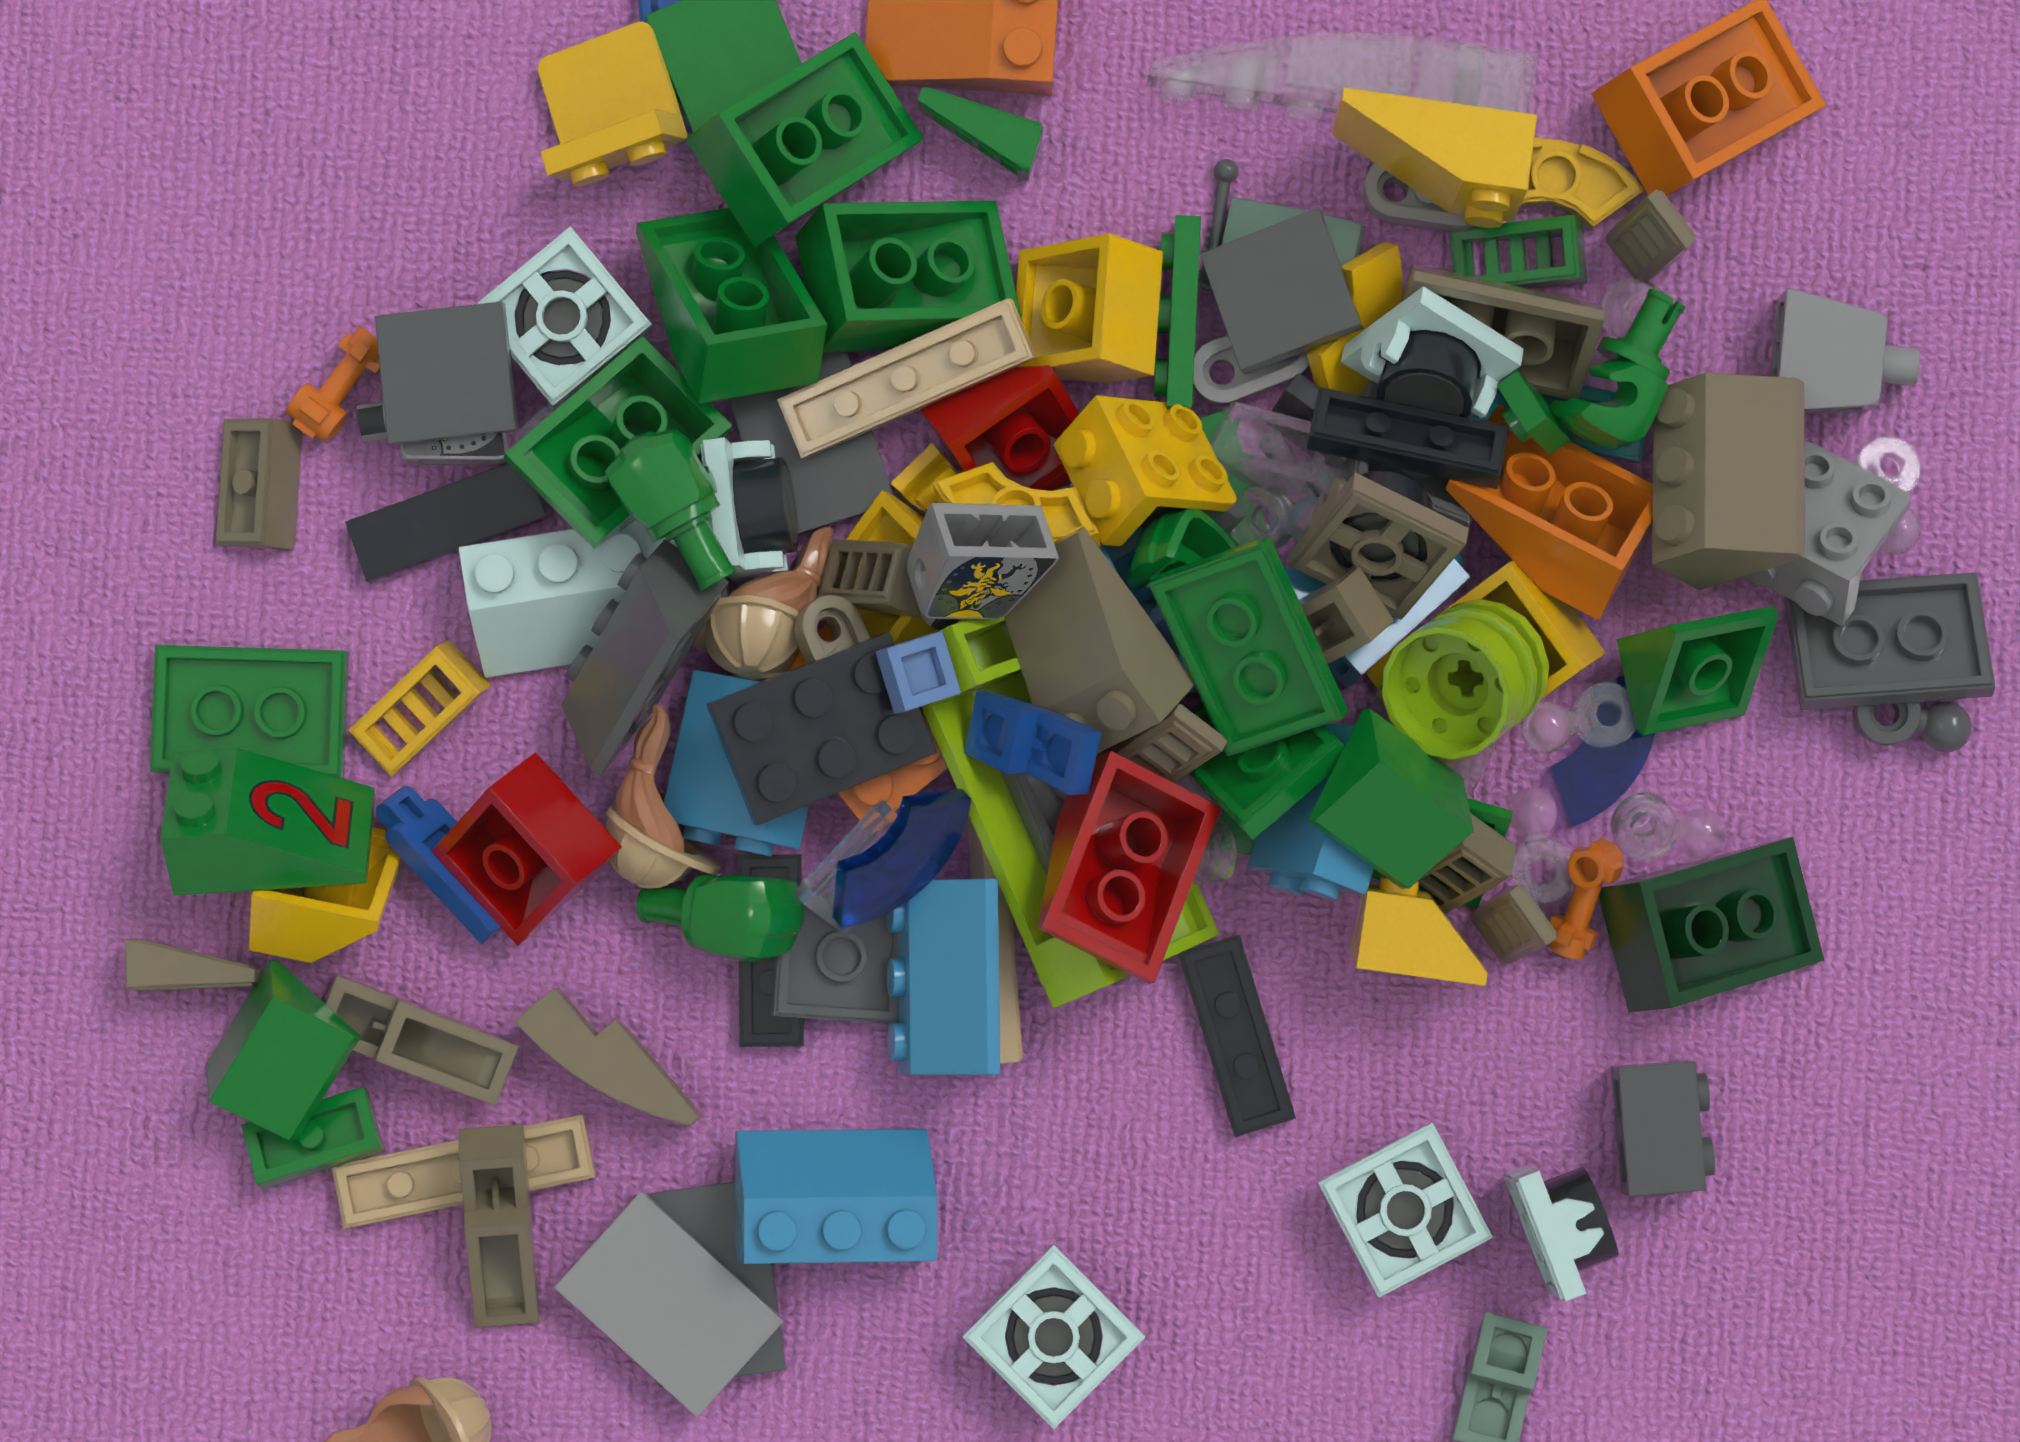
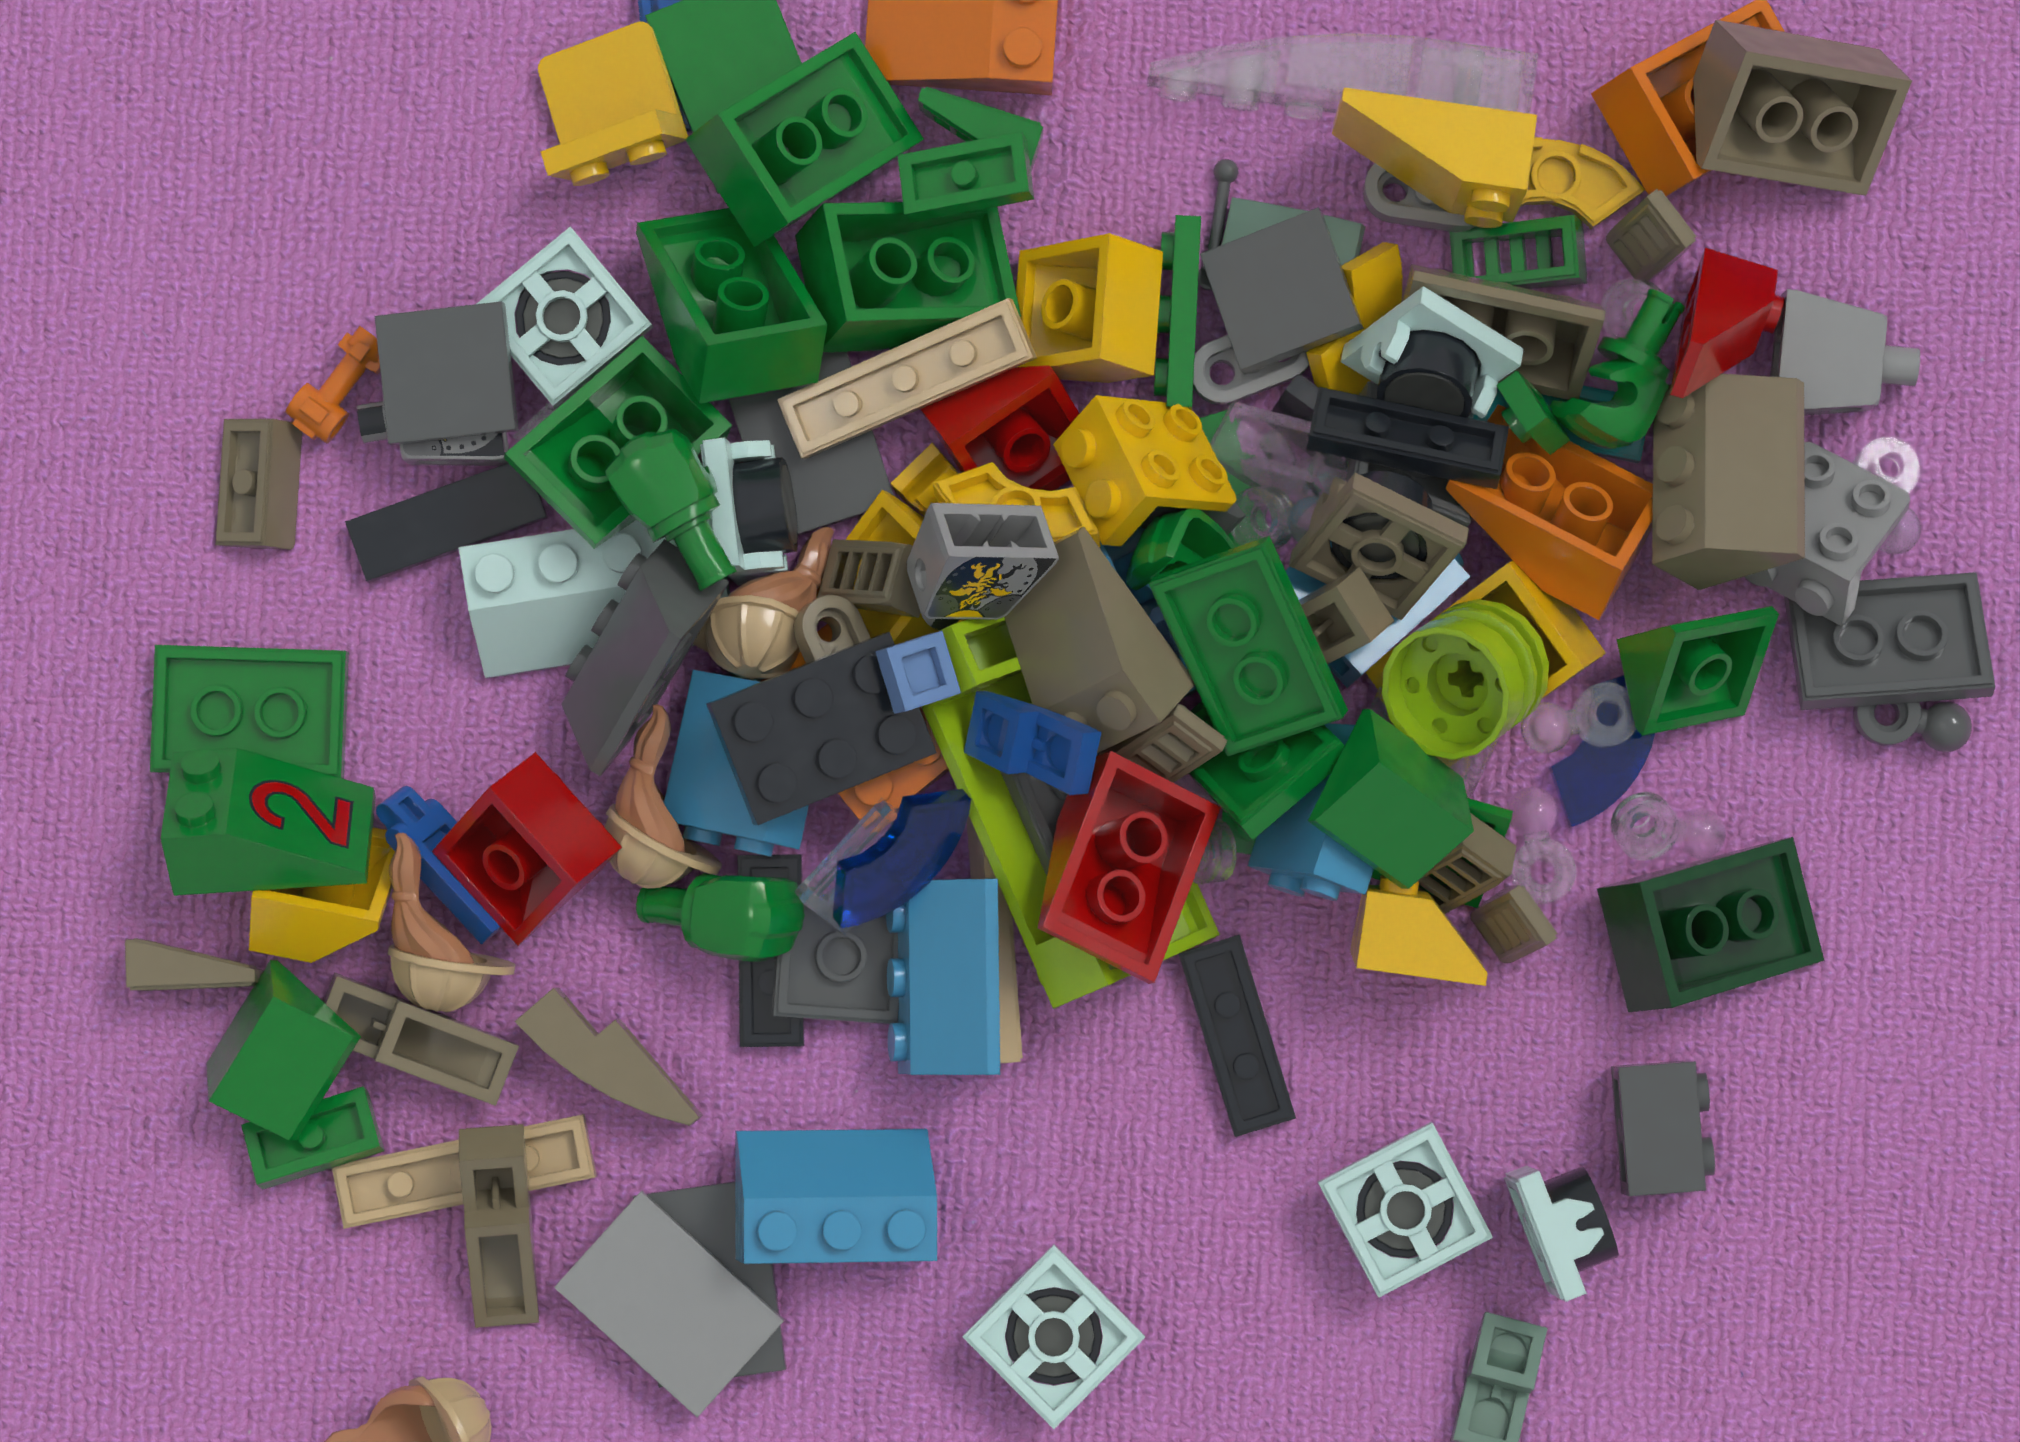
(426, 957): none -> piece
(460, 673): yellow slope -> none
(965, 177): none -> green plate
(1588, 869): orange bar -> none
(1723, 318): none -> red slope
(1794, 107): none -> dark tan slope

